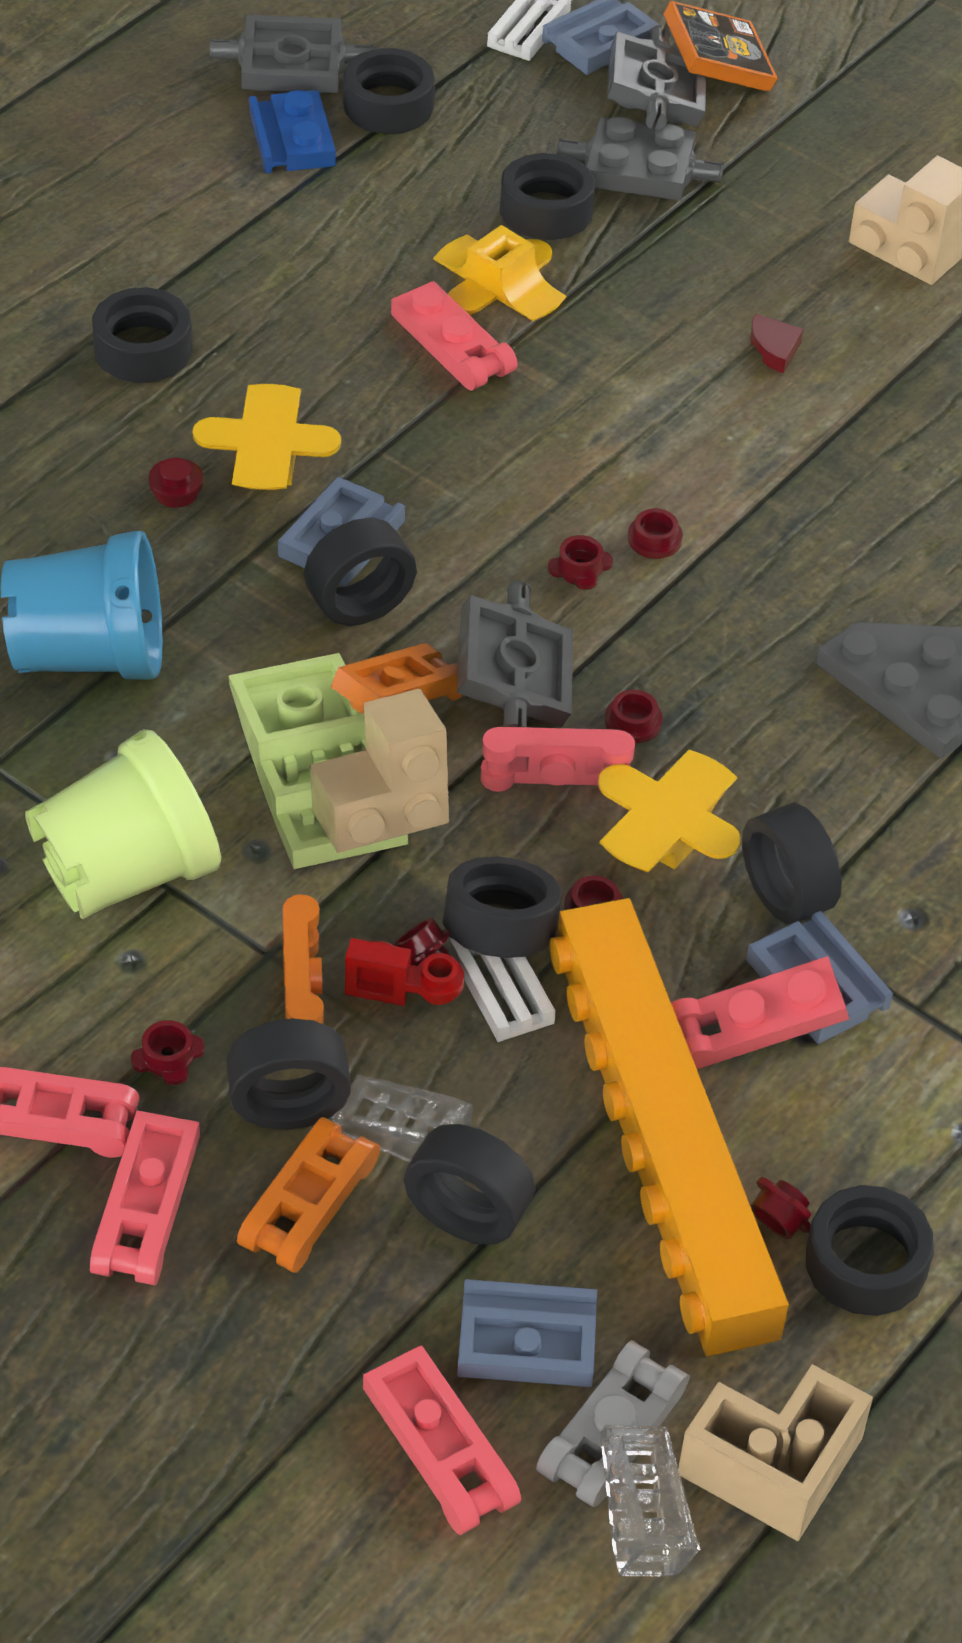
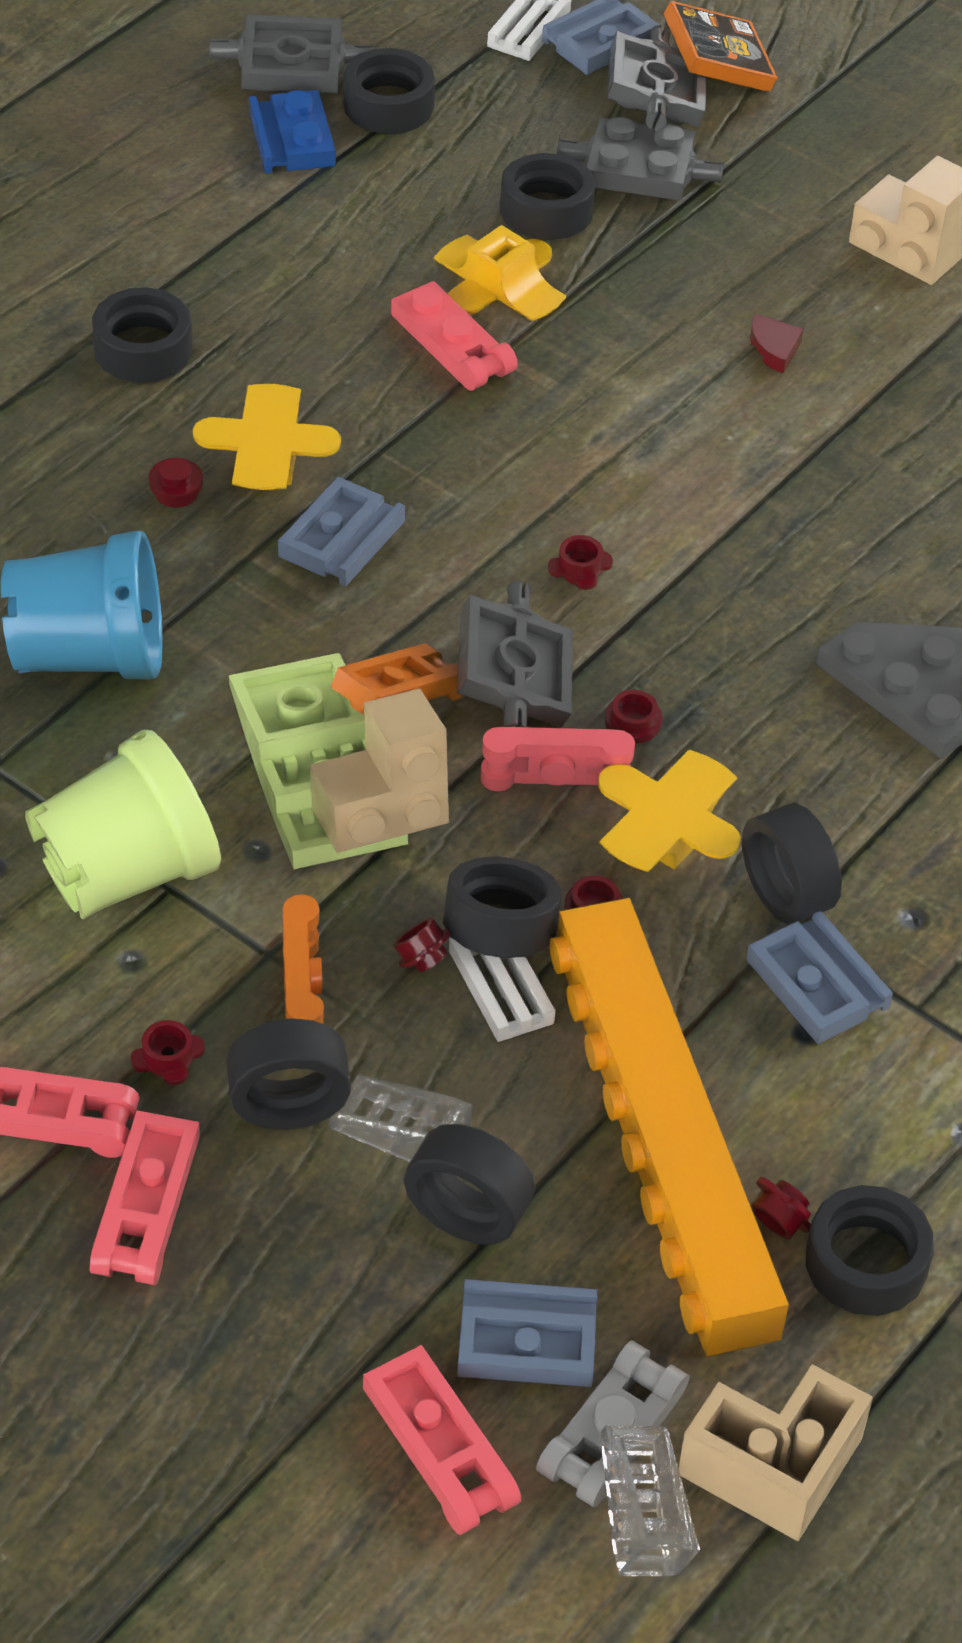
(308, 1193): orange plate -> none
(345, 549): black tyre -> none
(386, 974): red plate -> none
(655, 534): dark red plate -> none
(761, 1012): coral plate -> none

